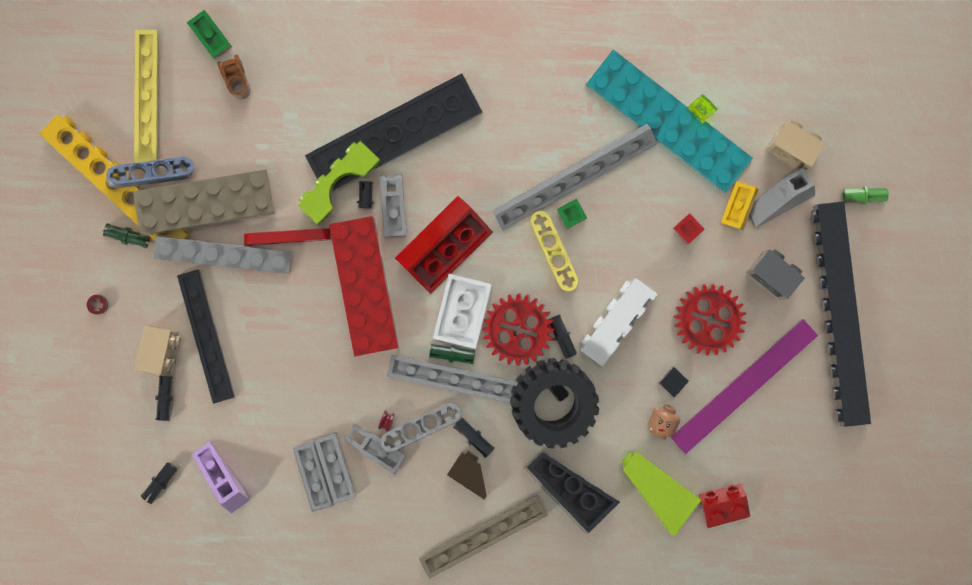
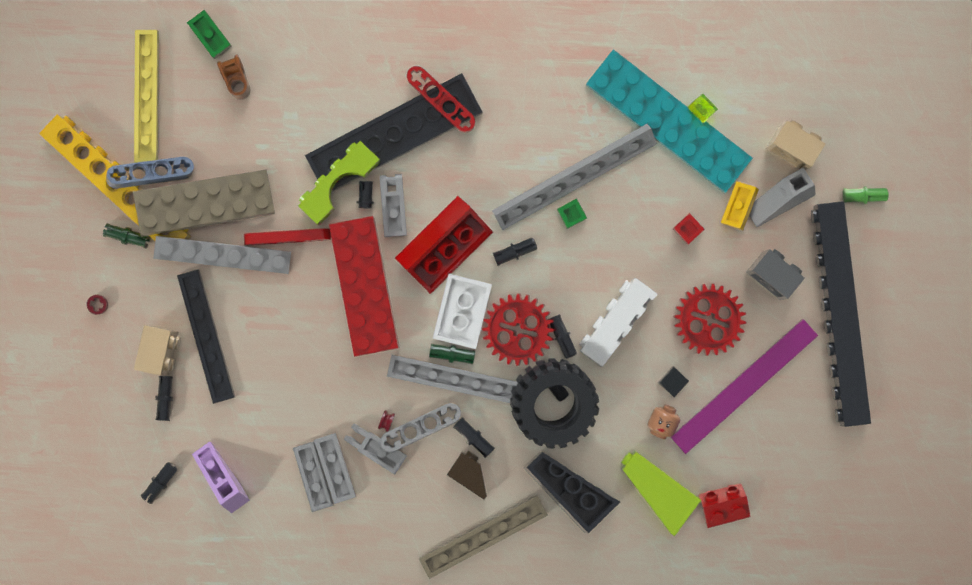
(443, 97): none -> red beam
(515, 251): none -> black axle
(551, 252): light yellow beam -> none

